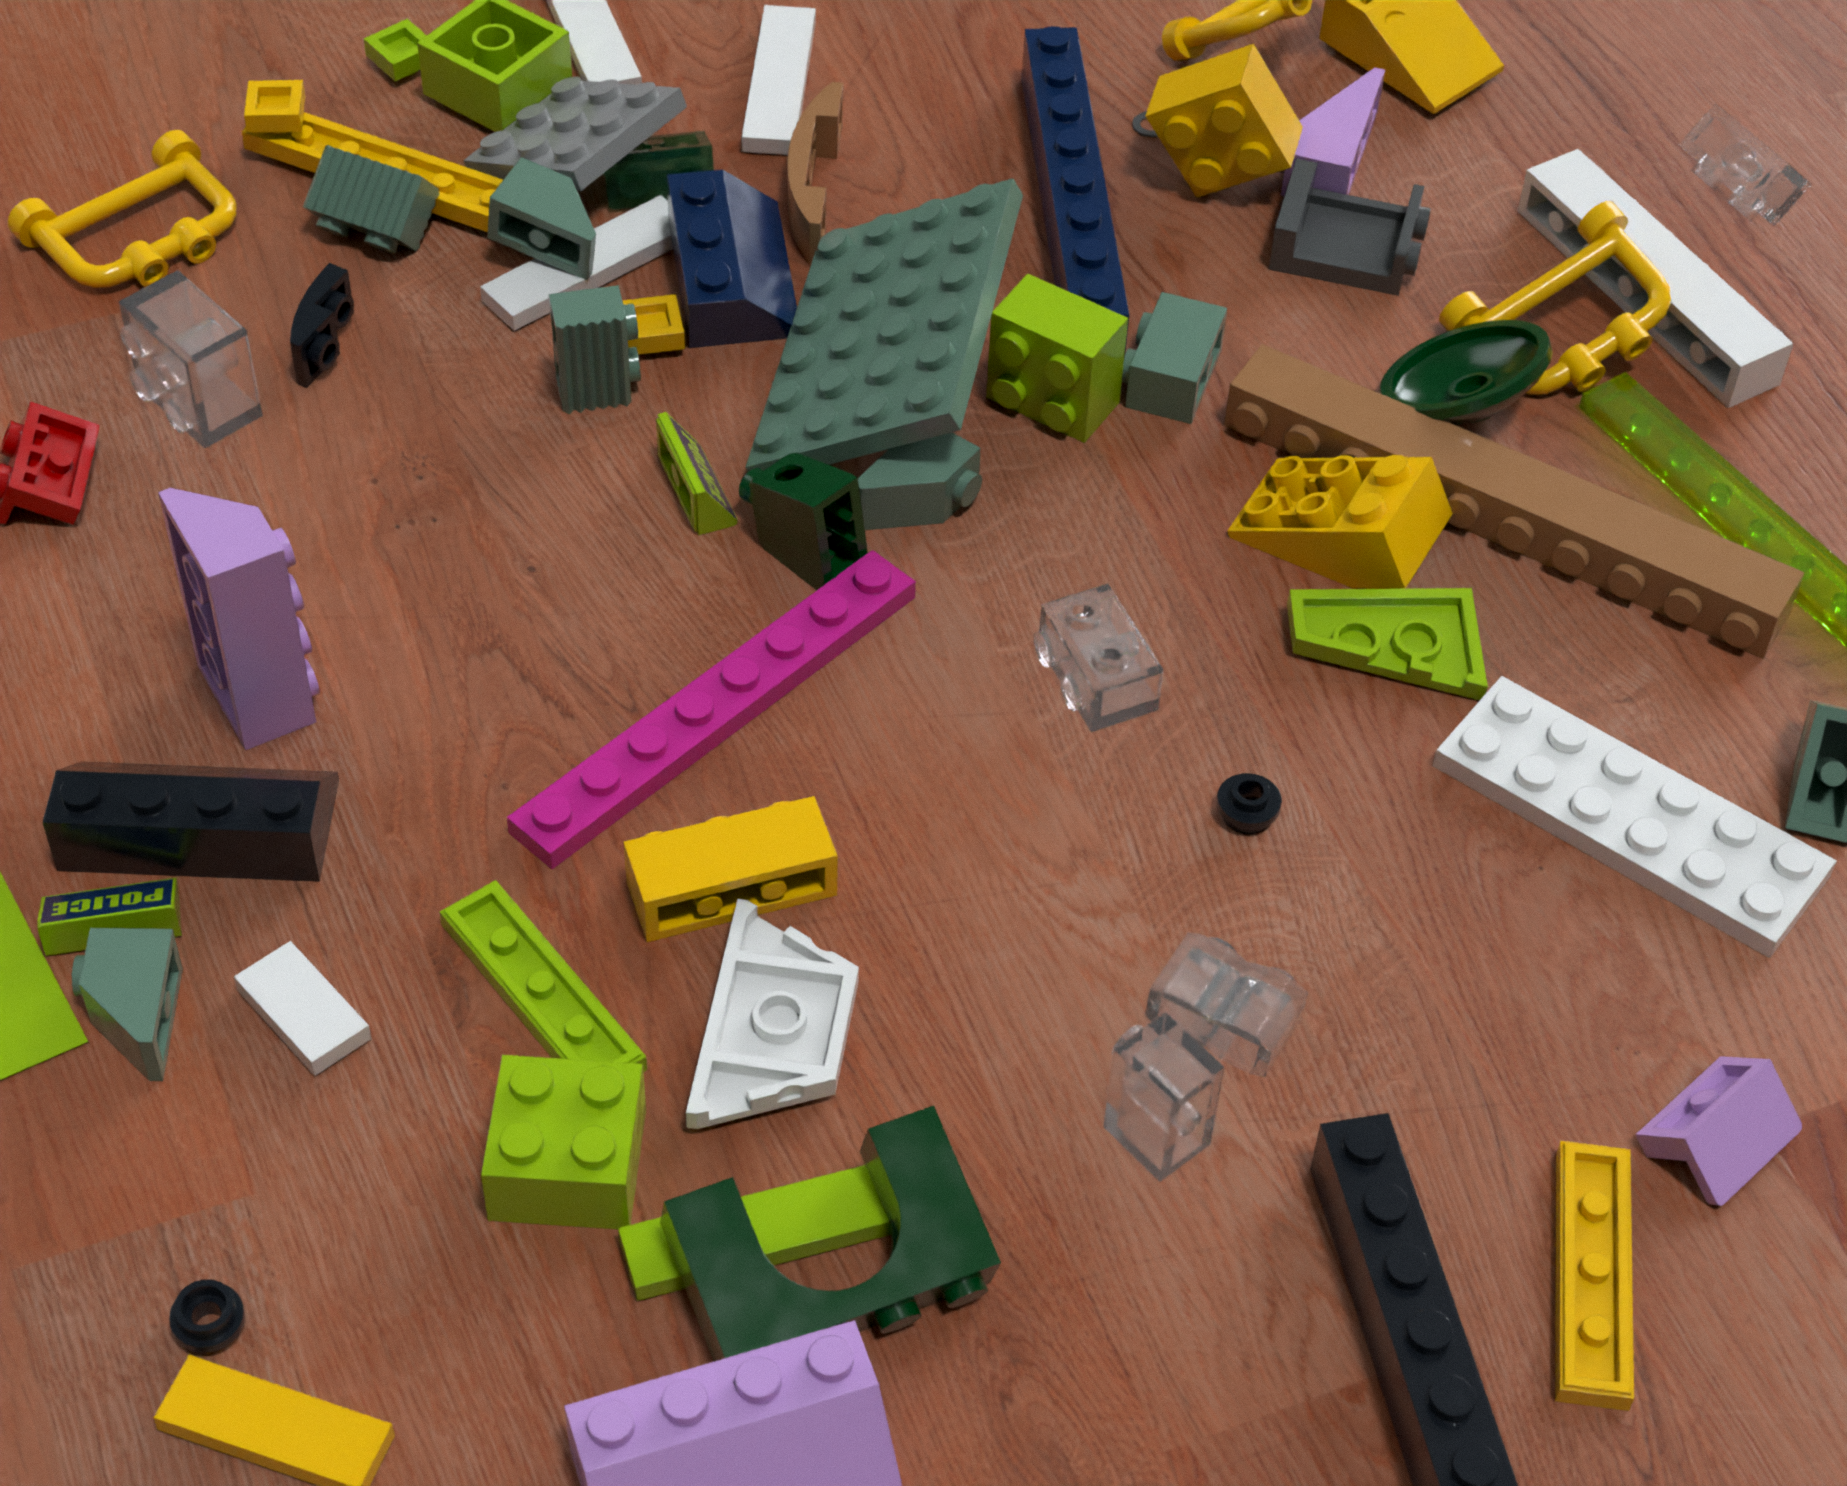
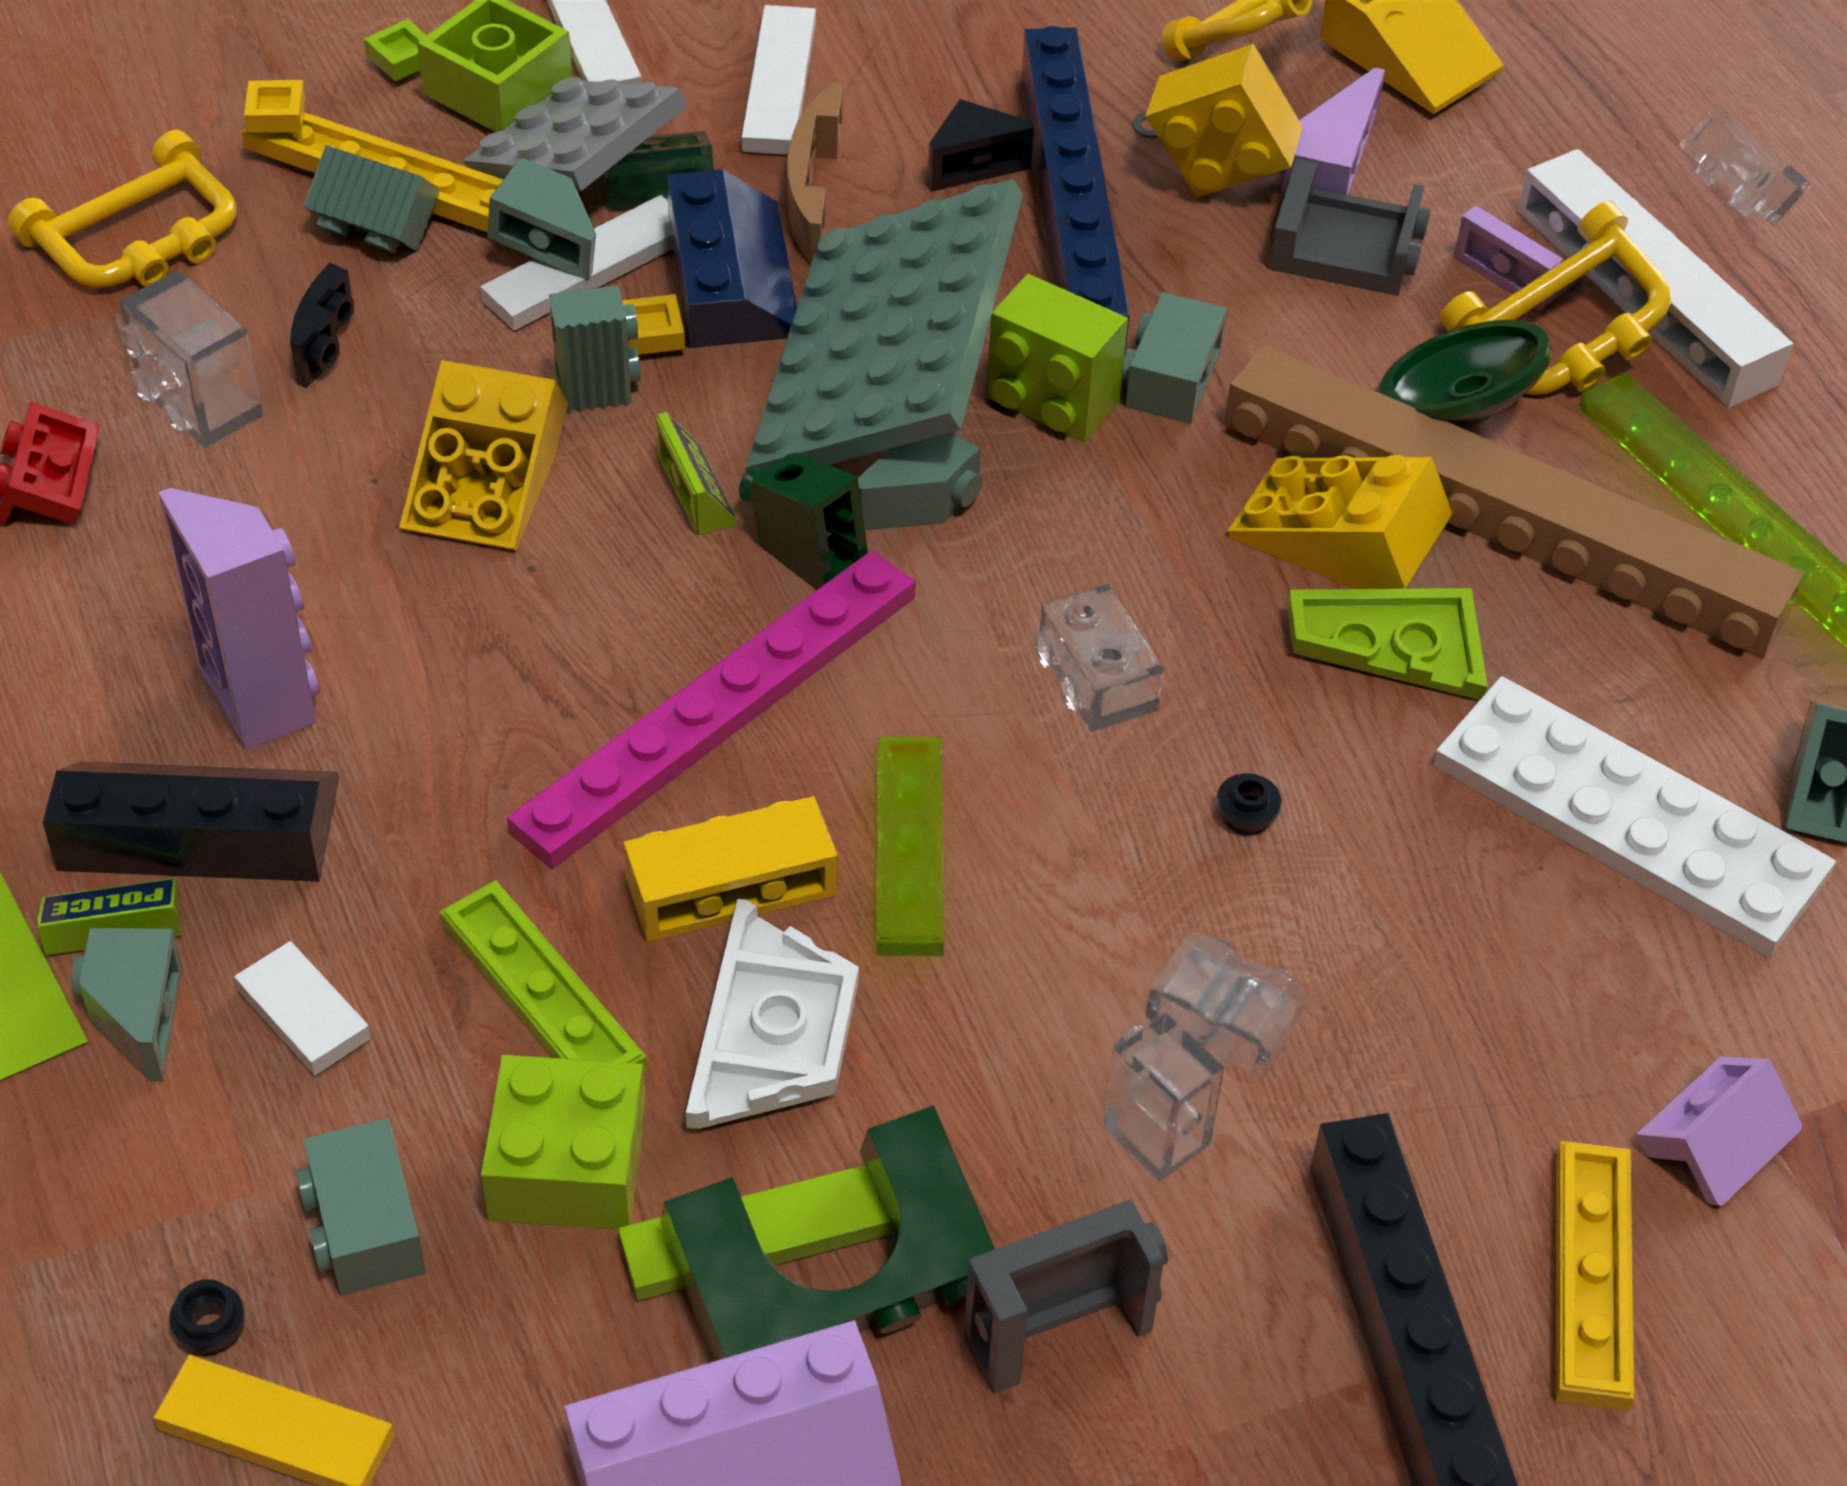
(363, 1207): none -> sand green brick
(483, 455): none -> yellow slope
(910, 847): none -> clear neon green tile
(978, 146): none -> black slope
(1059, 1279): none -> dark grey panel
(1503, 253): none -> lavender panel

